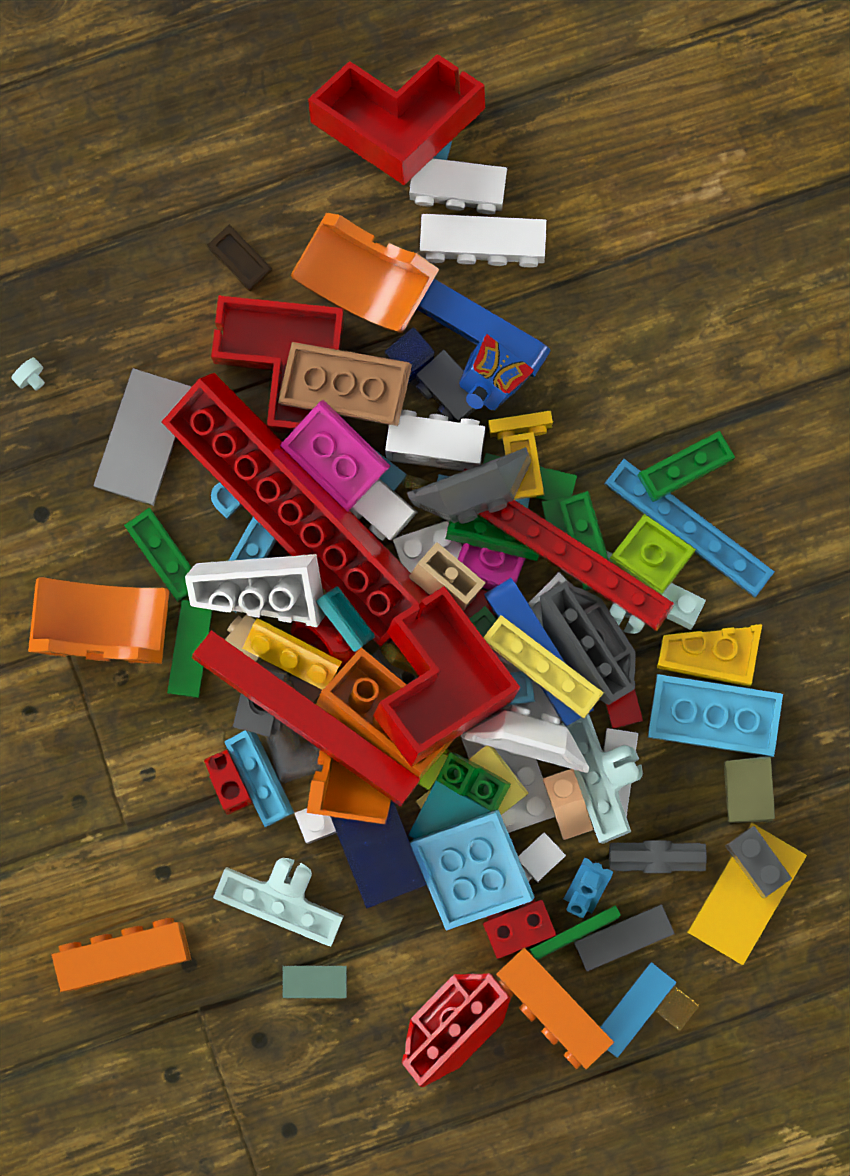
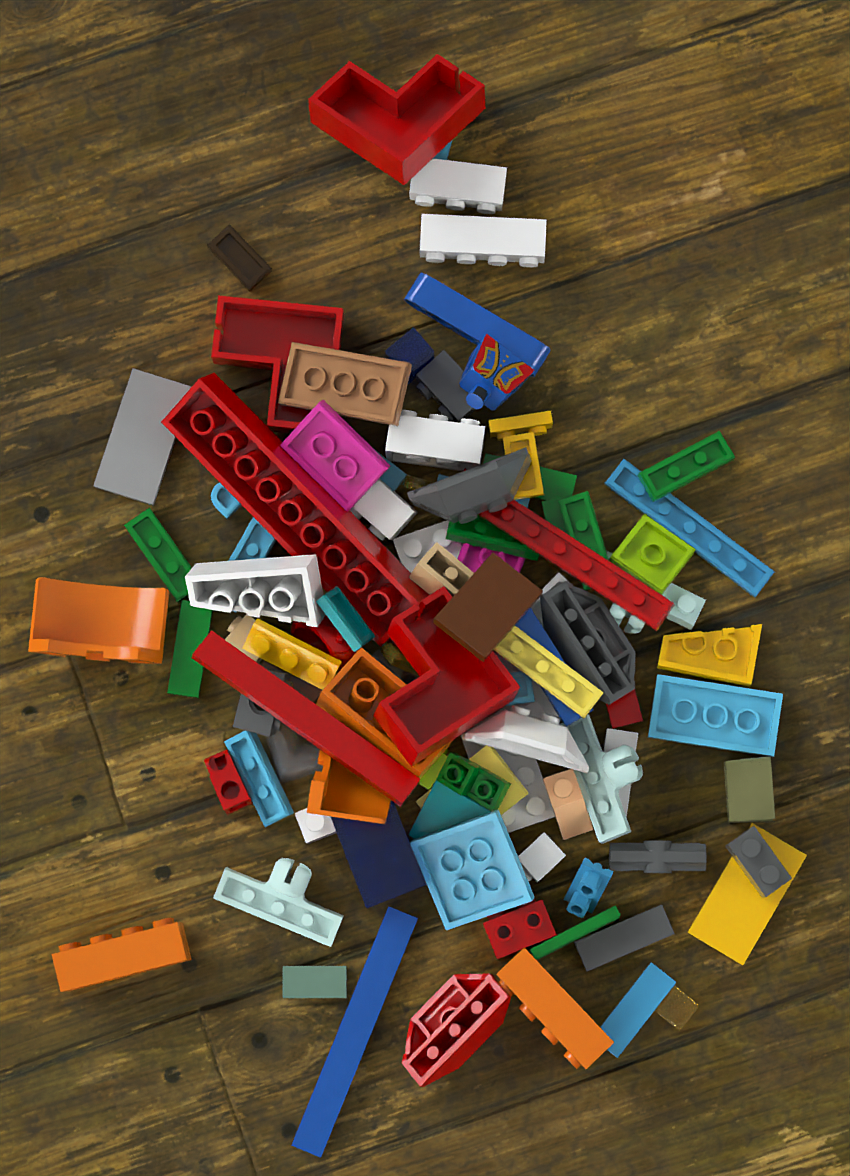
(28, 374): light aqua tile -> none
(354, 1032): none -> blue tile
(362, 275): orange panel -> none
(487, 606): none -> reddish brown tile

